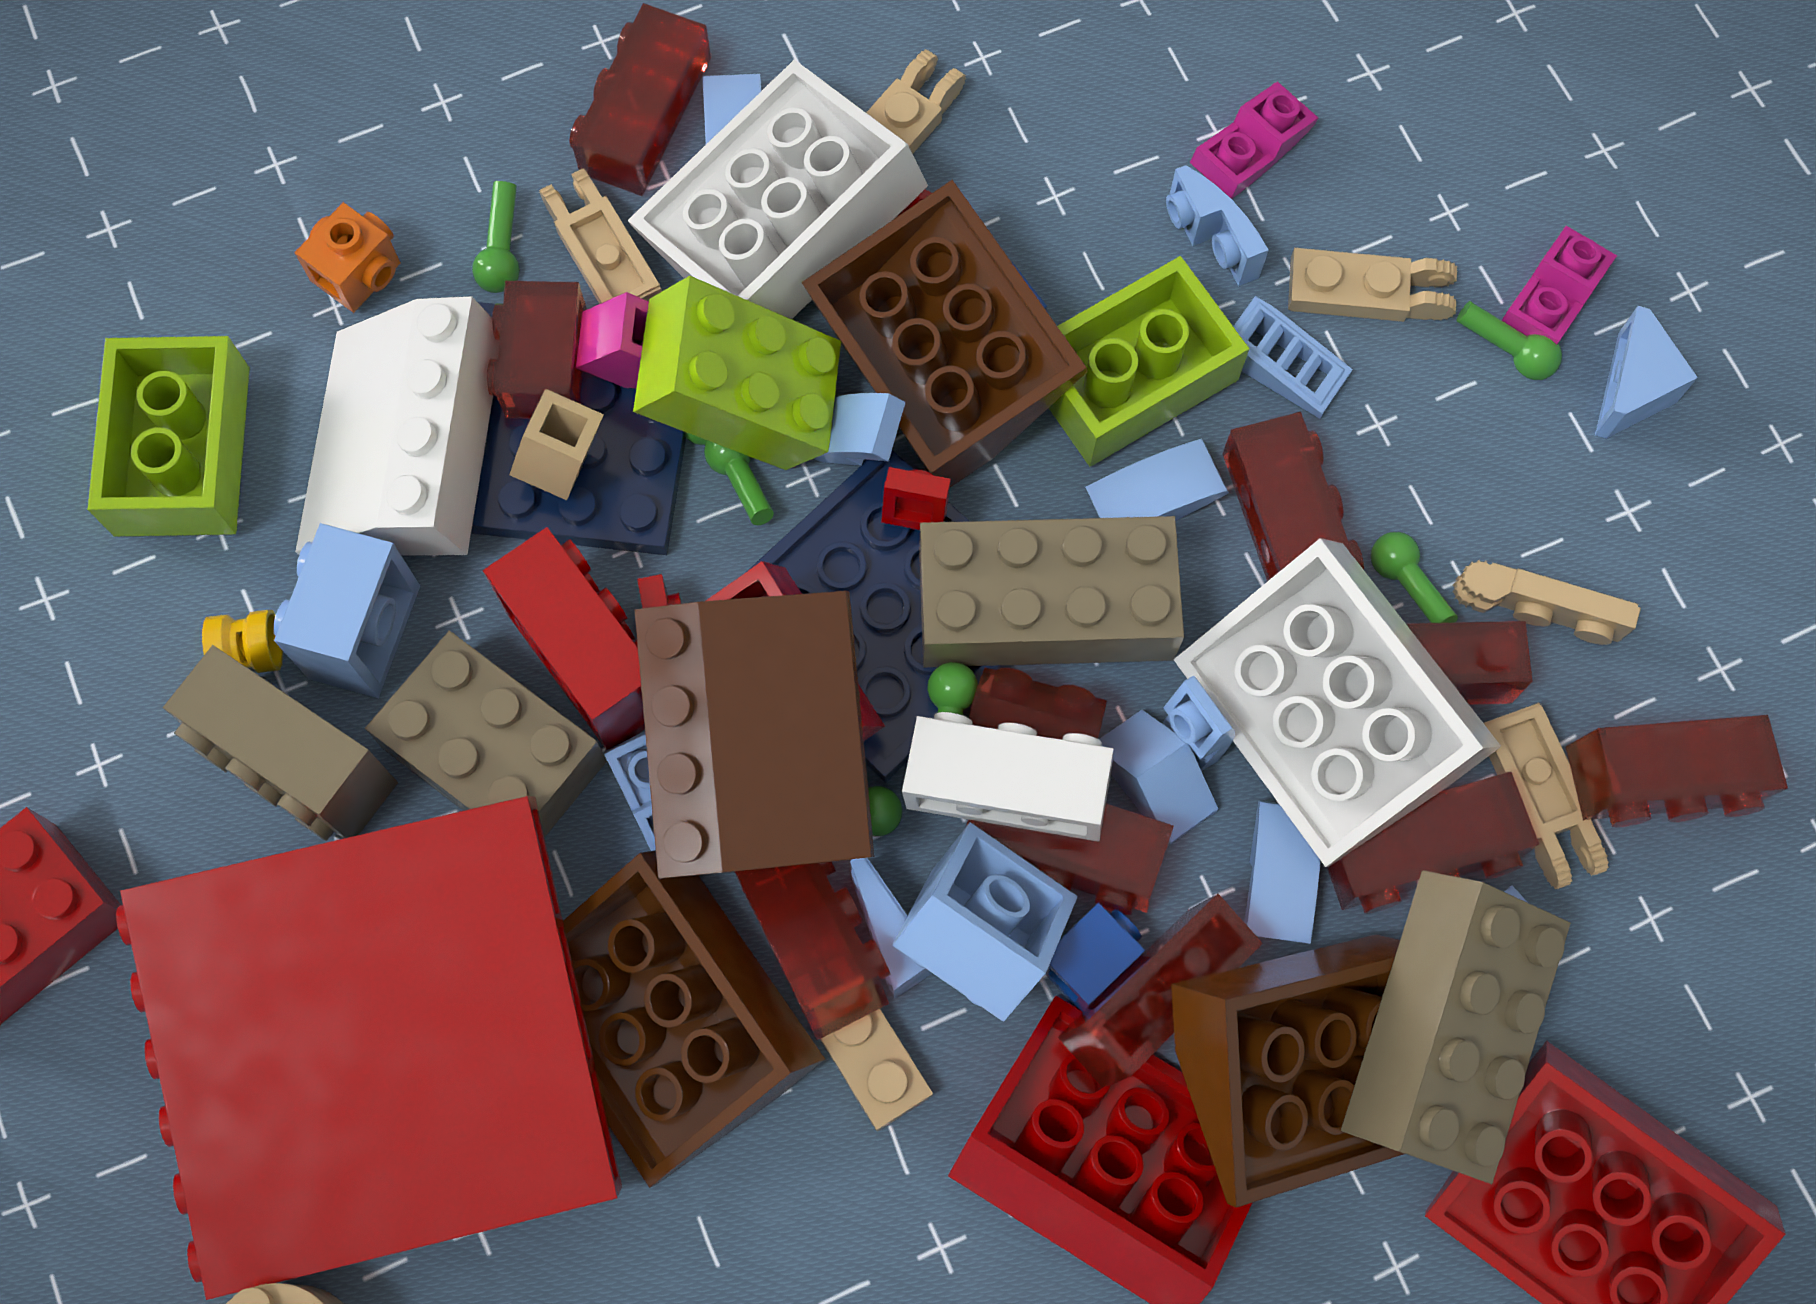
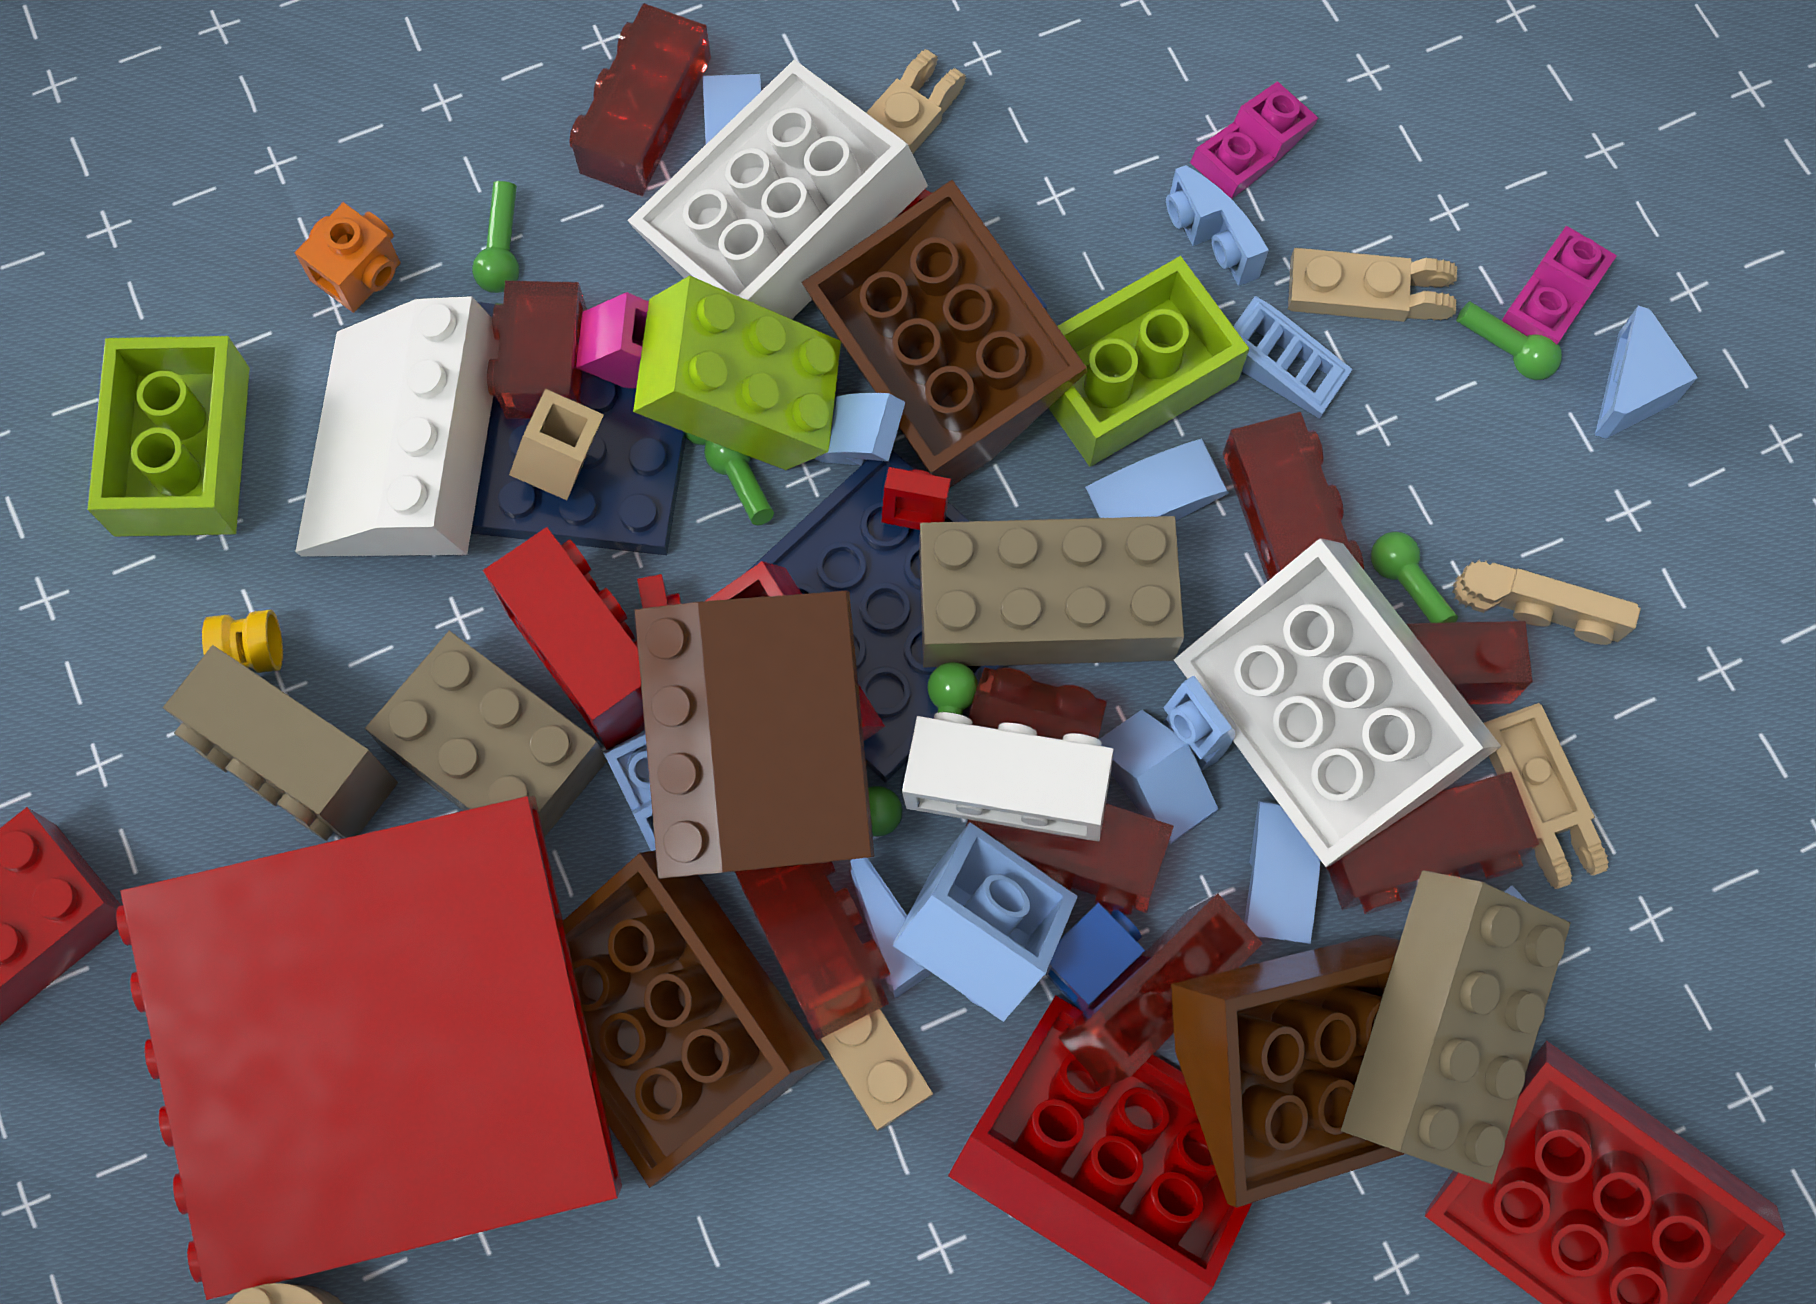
(346, 610): light blue brick -> none
(600, 243): tan hinge -> none
(1676, 769): clear red brick -> none

